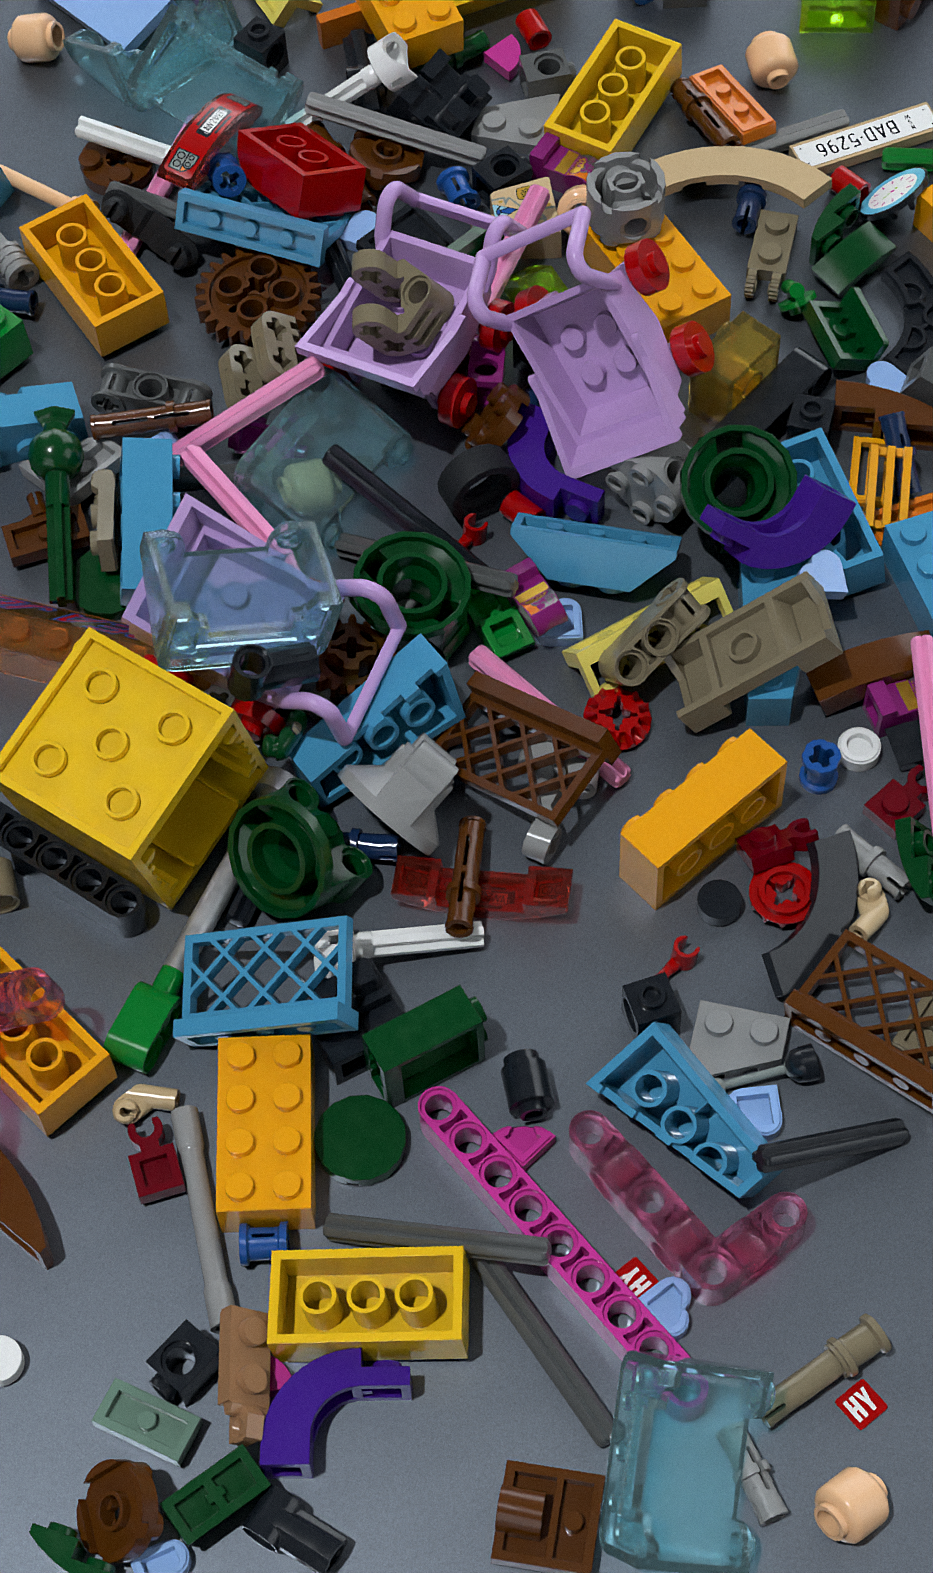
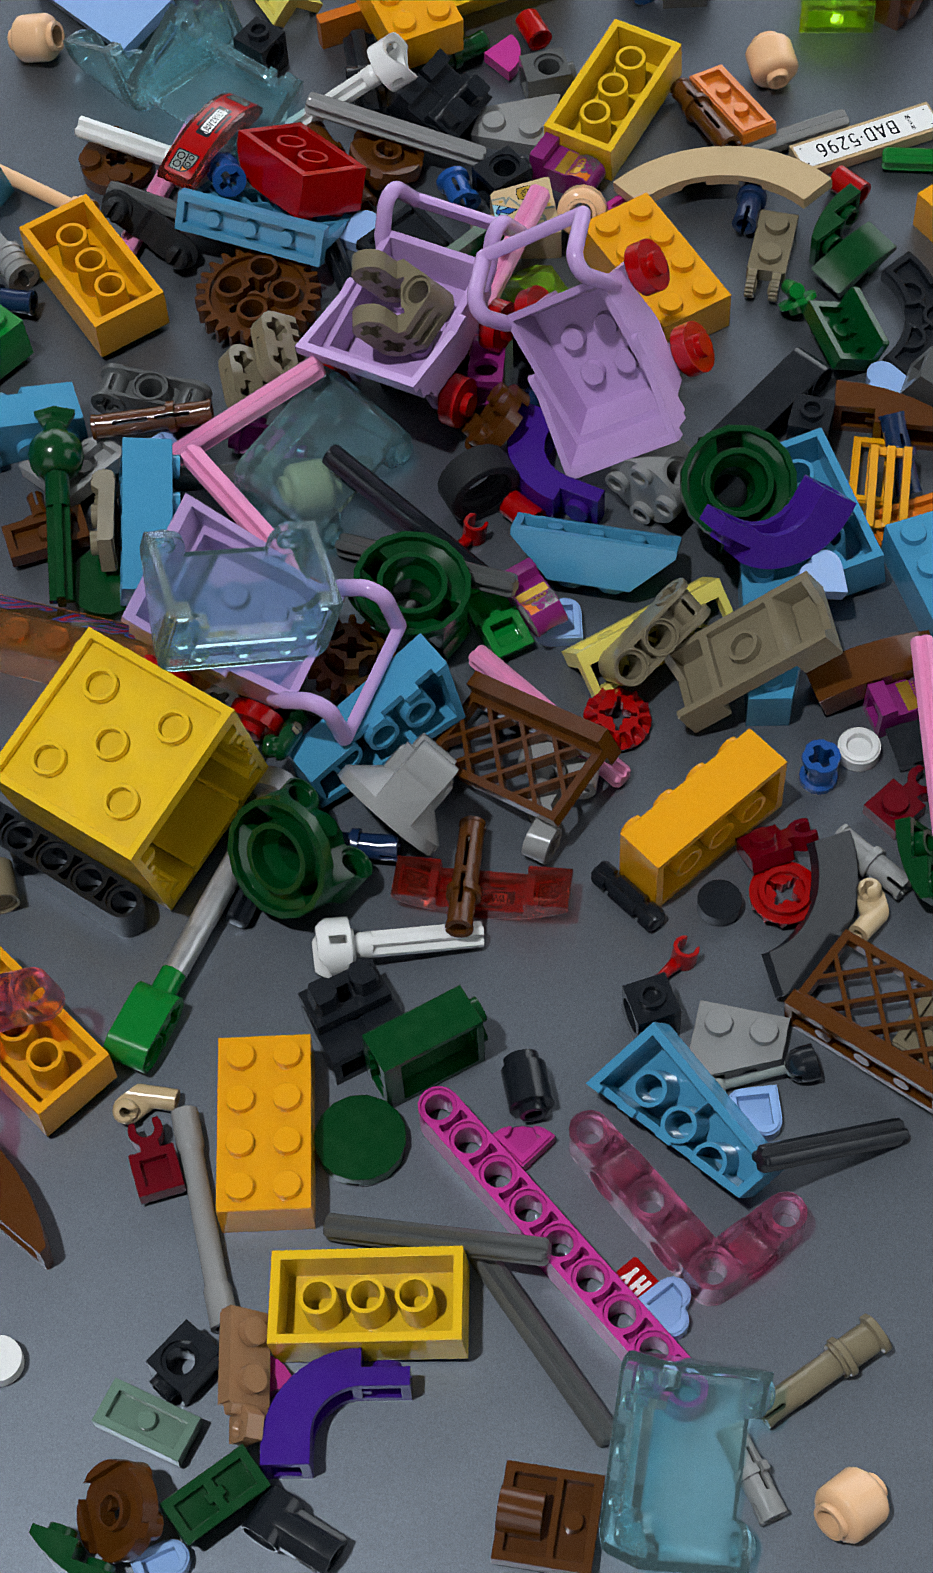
(259, 1242): blue bush -> none
(274, 669): black piece -> none
(277, 1018): dark azure fence -> none
(625, 198): light grey brick -> none
(628, 896): none -> black axle
(743, 358): clear yellow brick -> none
(861, 1404): red sticker -> none
(894, 194): piece -> none

